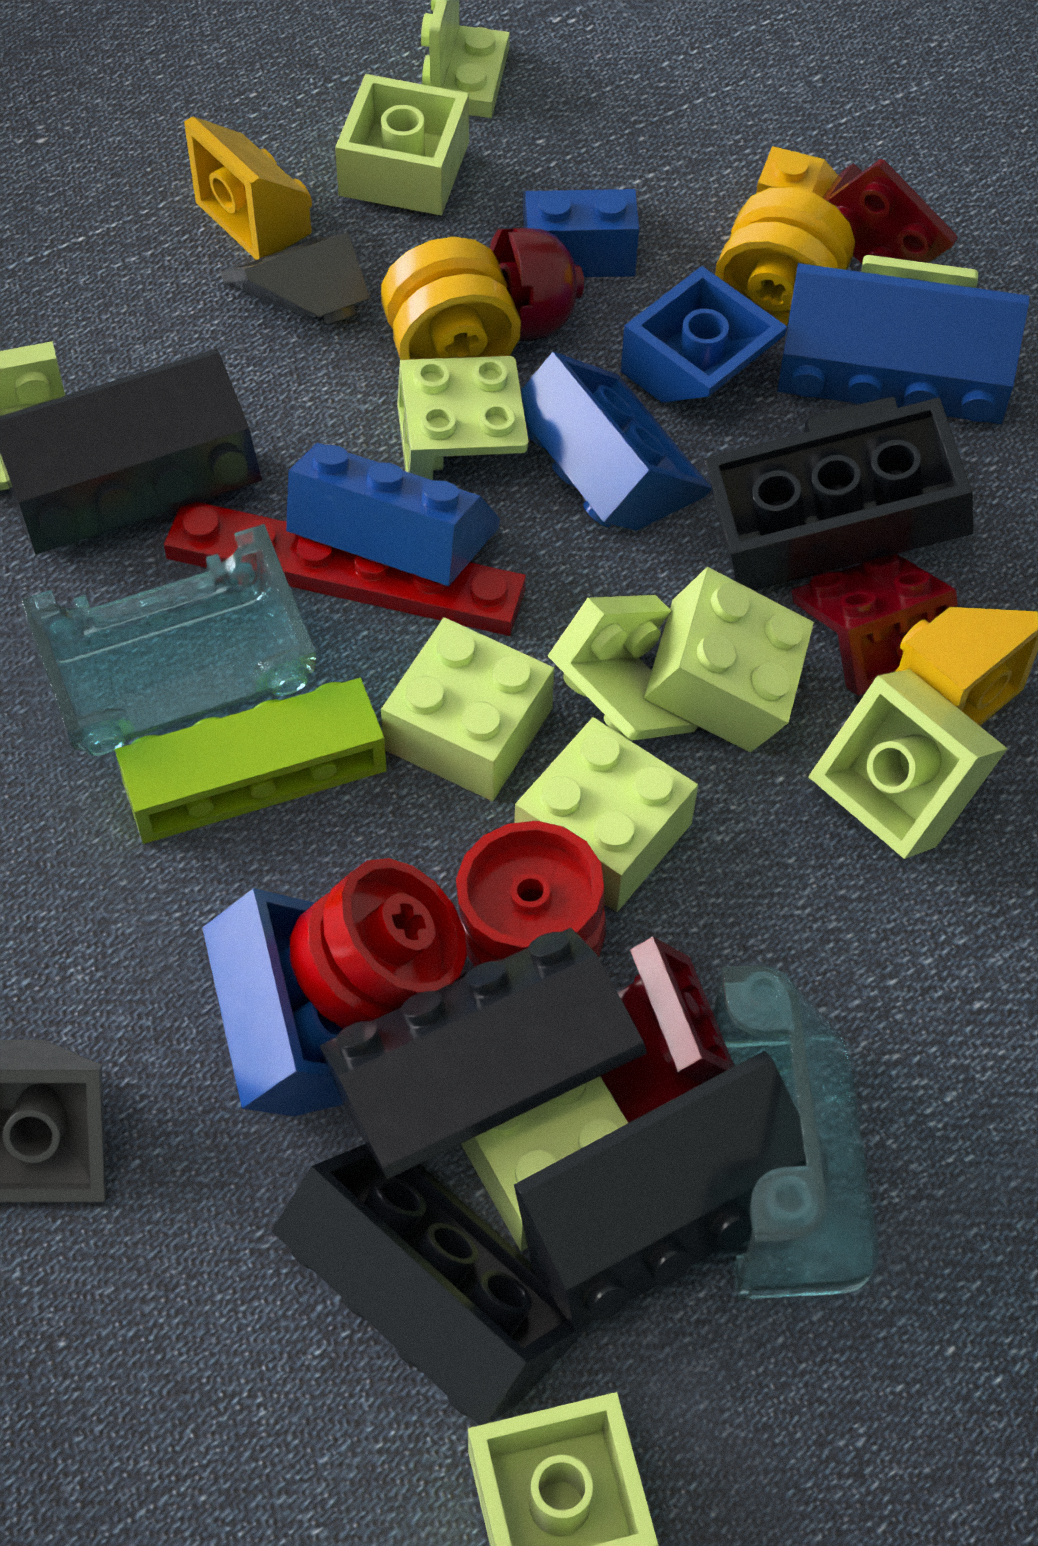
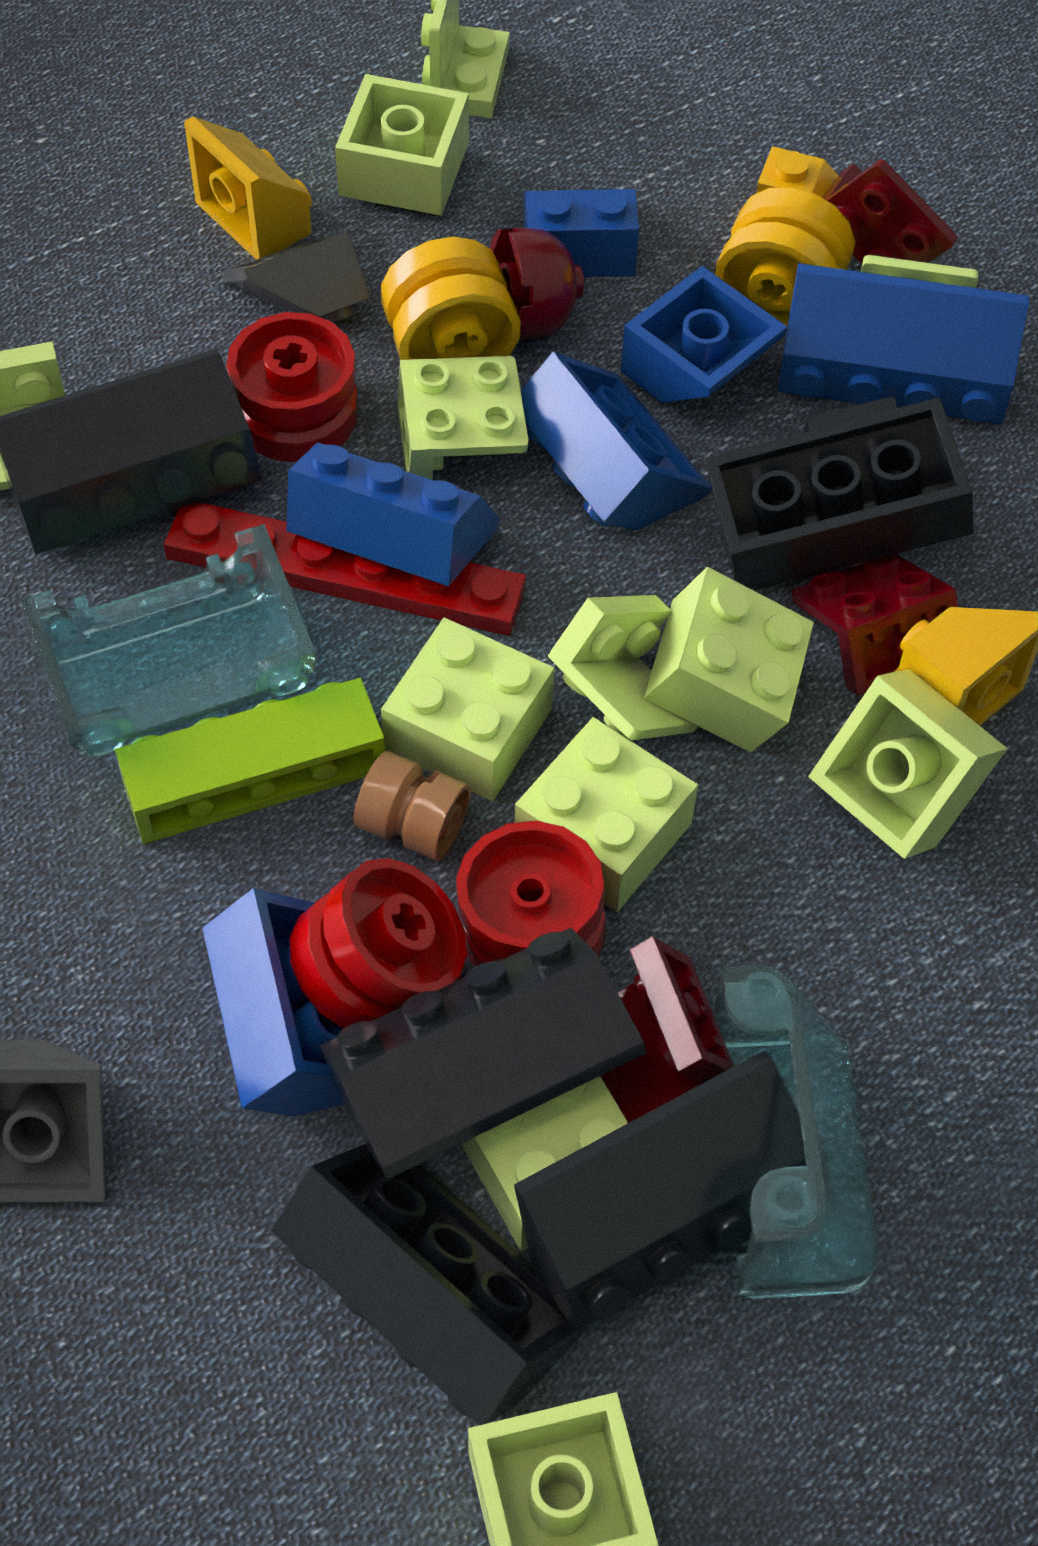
(294, 383): none -> red wheel
(407, 804): none -> medium nougat wheel

